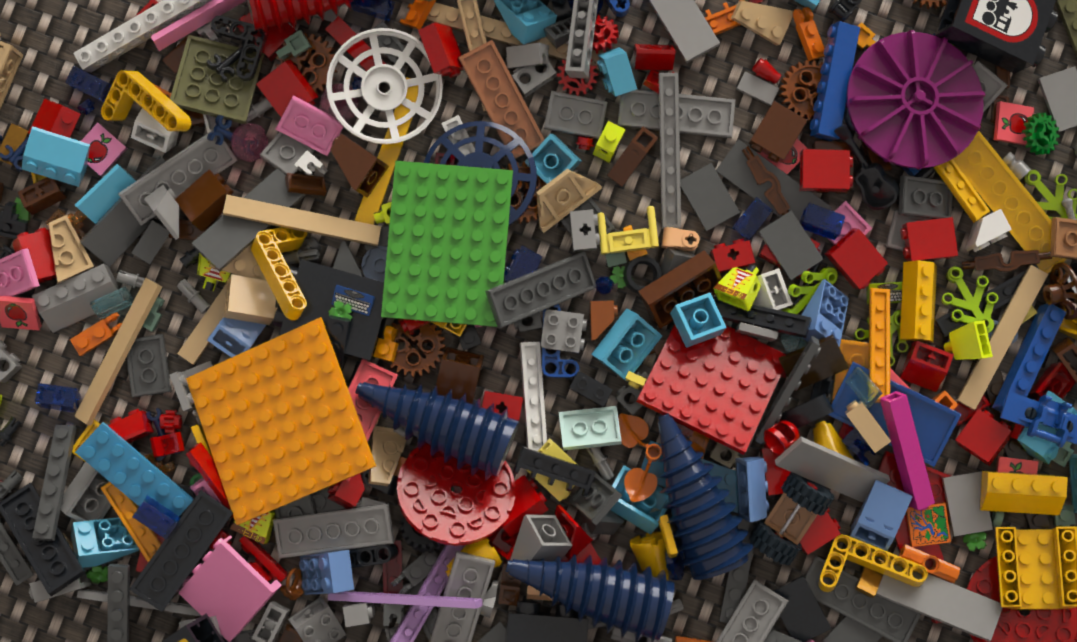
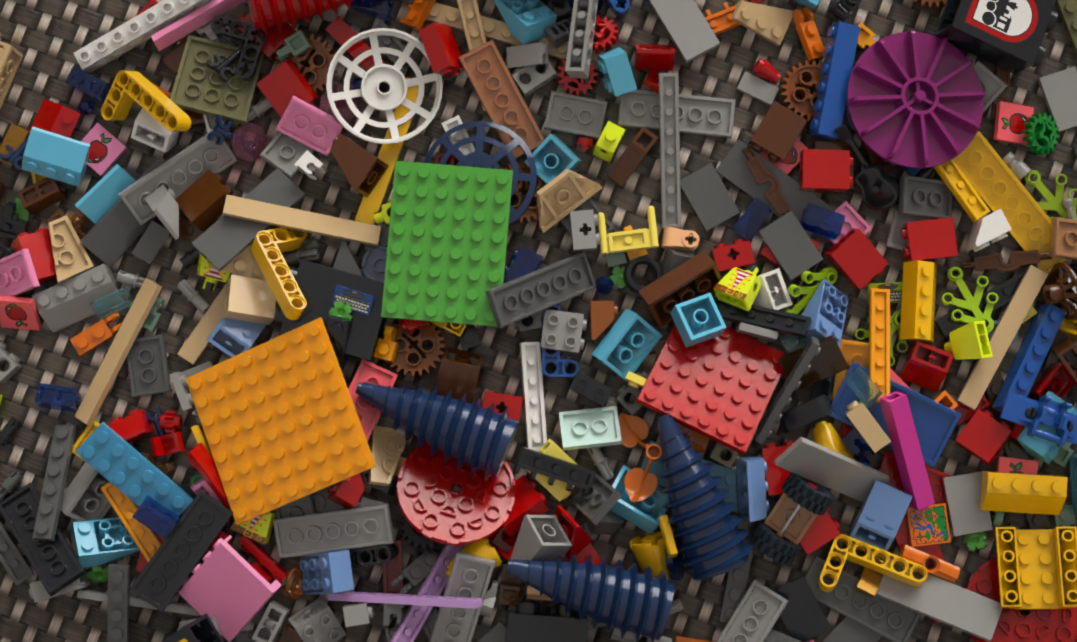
(305, 184): reddish brown tile -> none
(781, 436): red helmet -> none

